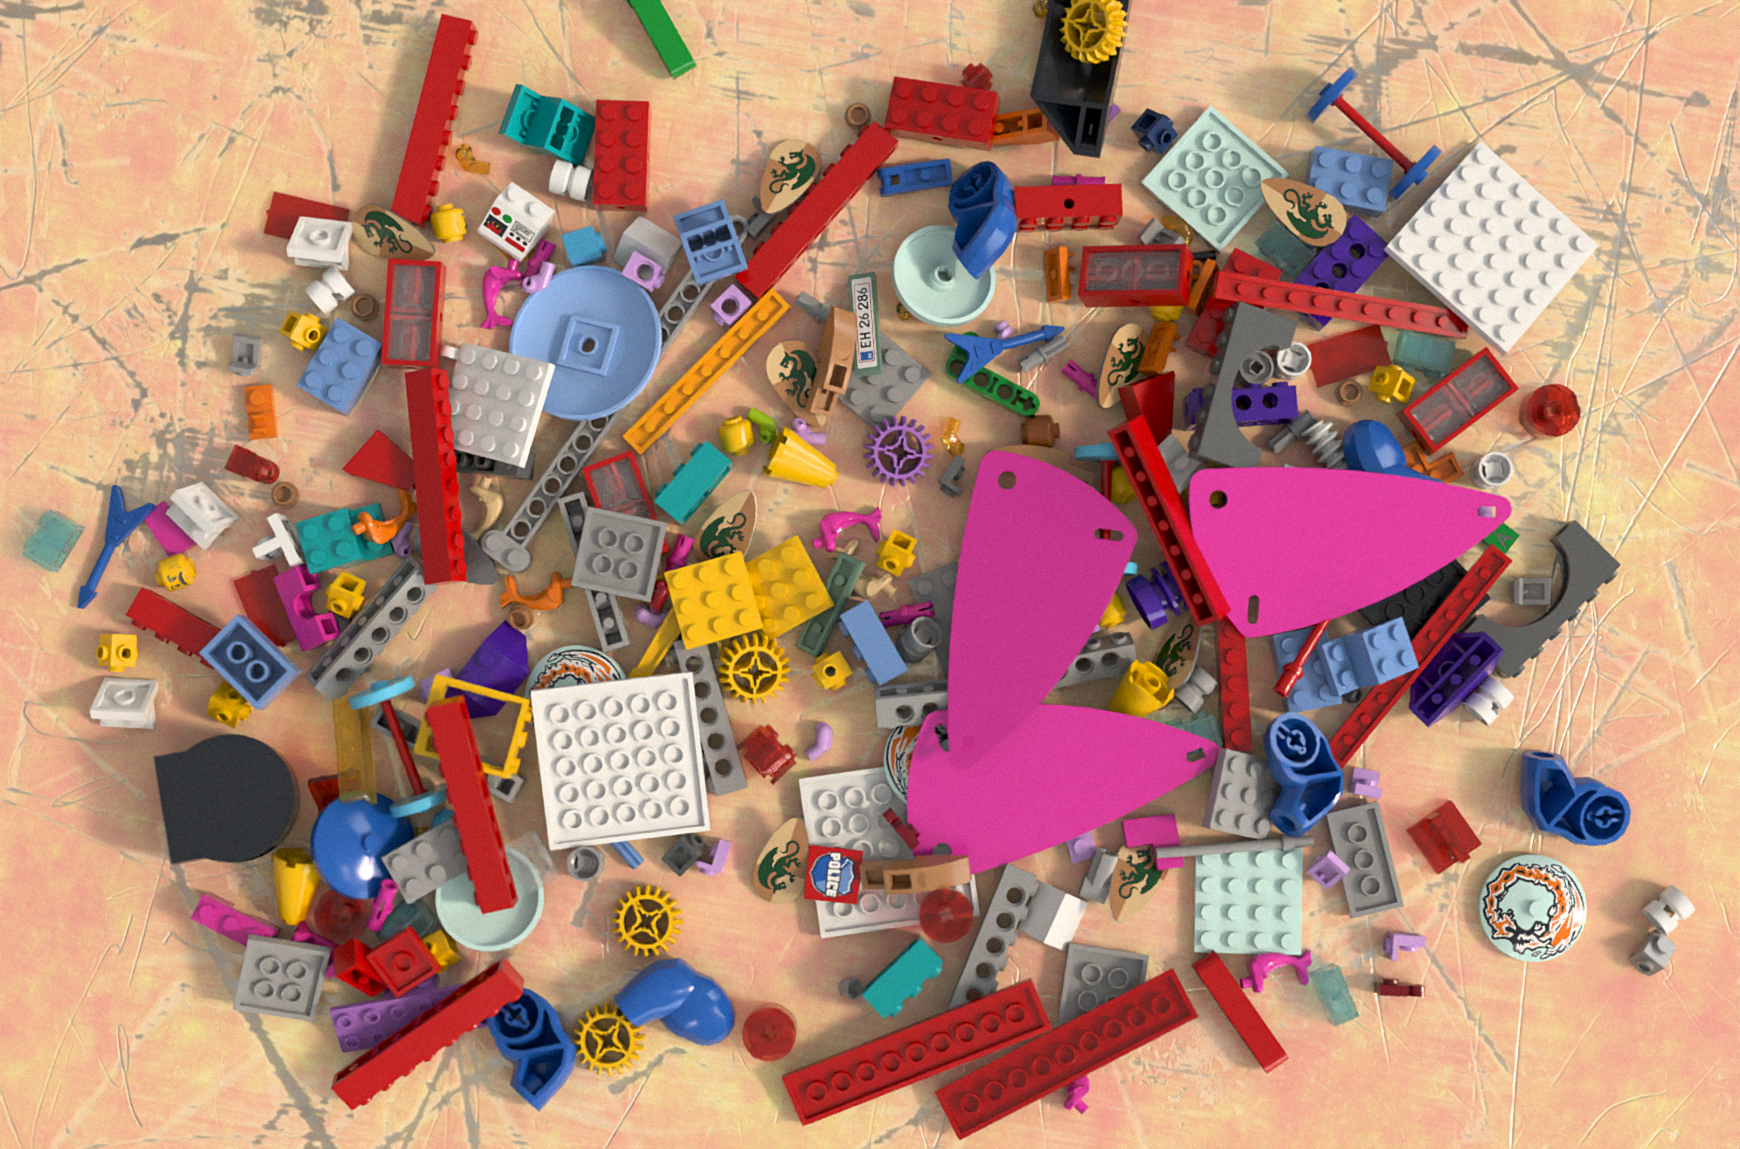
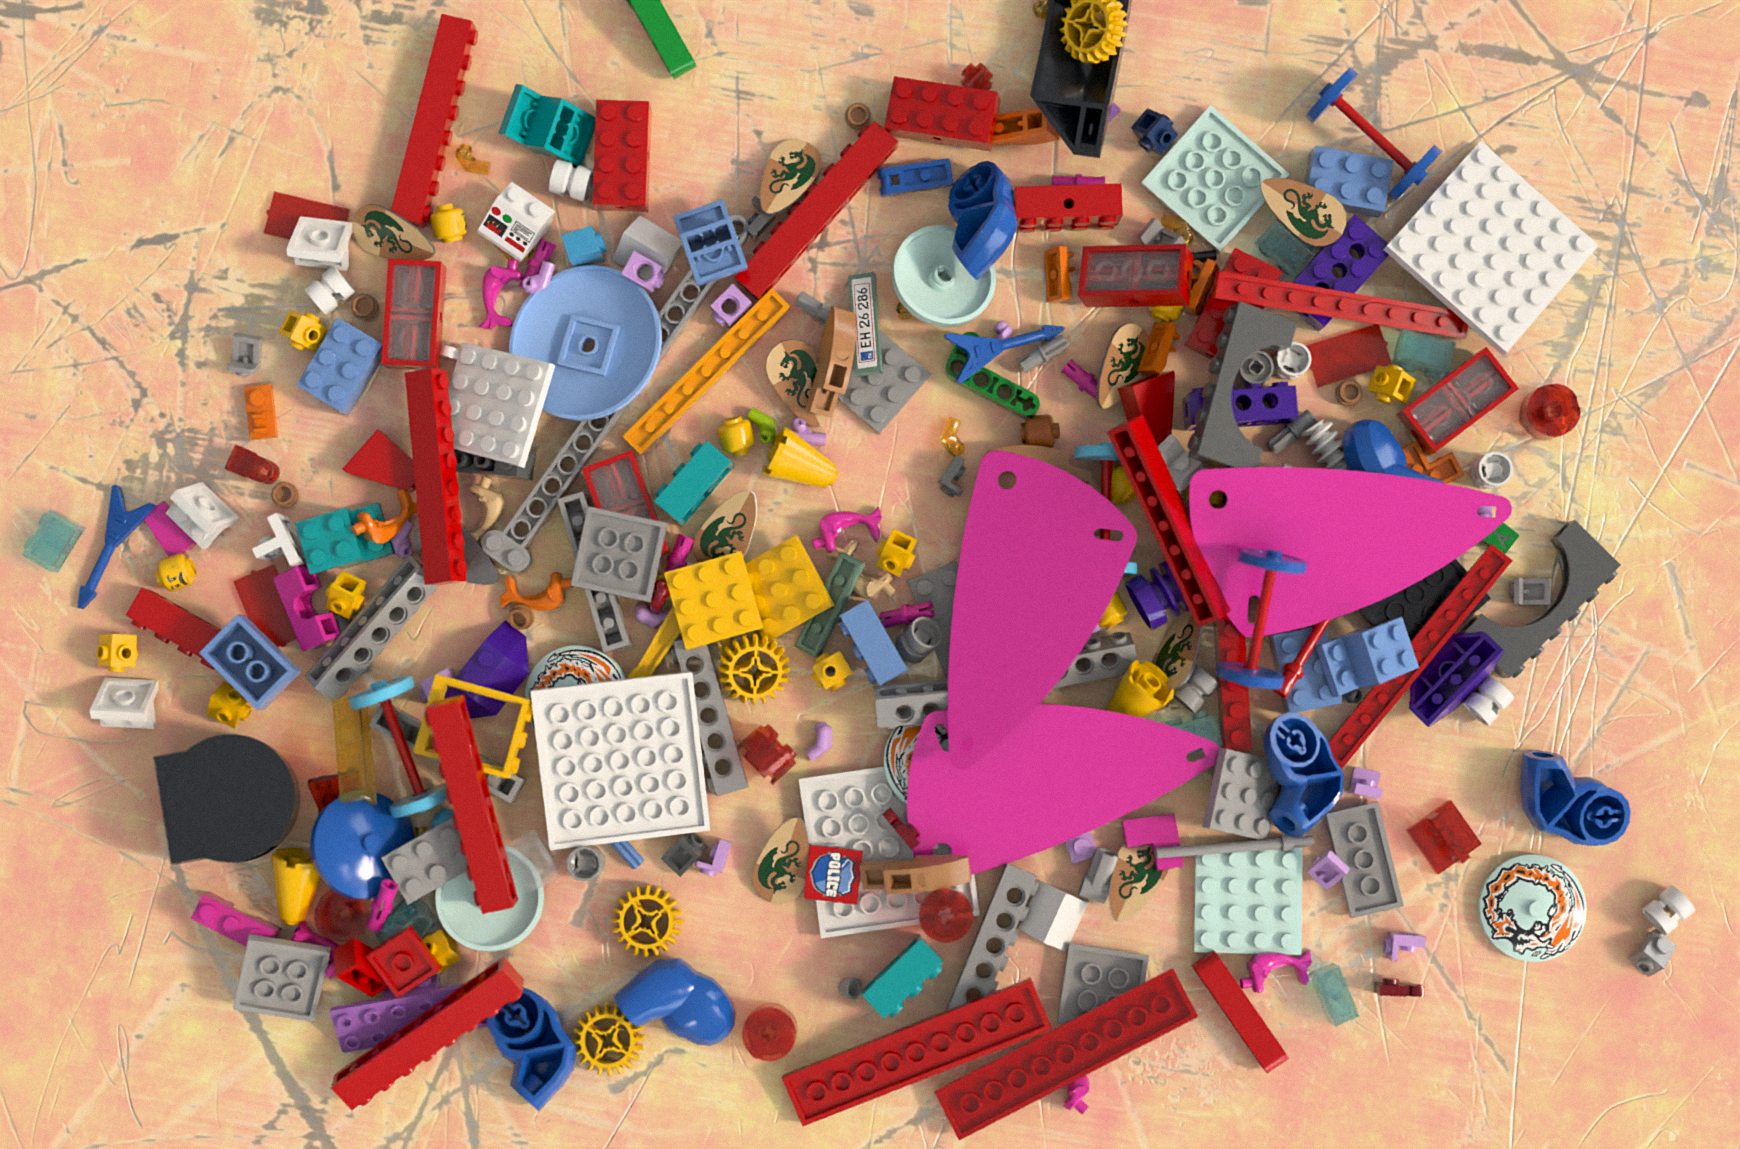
(896, 462): medium lavender gear -> none
(1251, 674): none -> blue piece

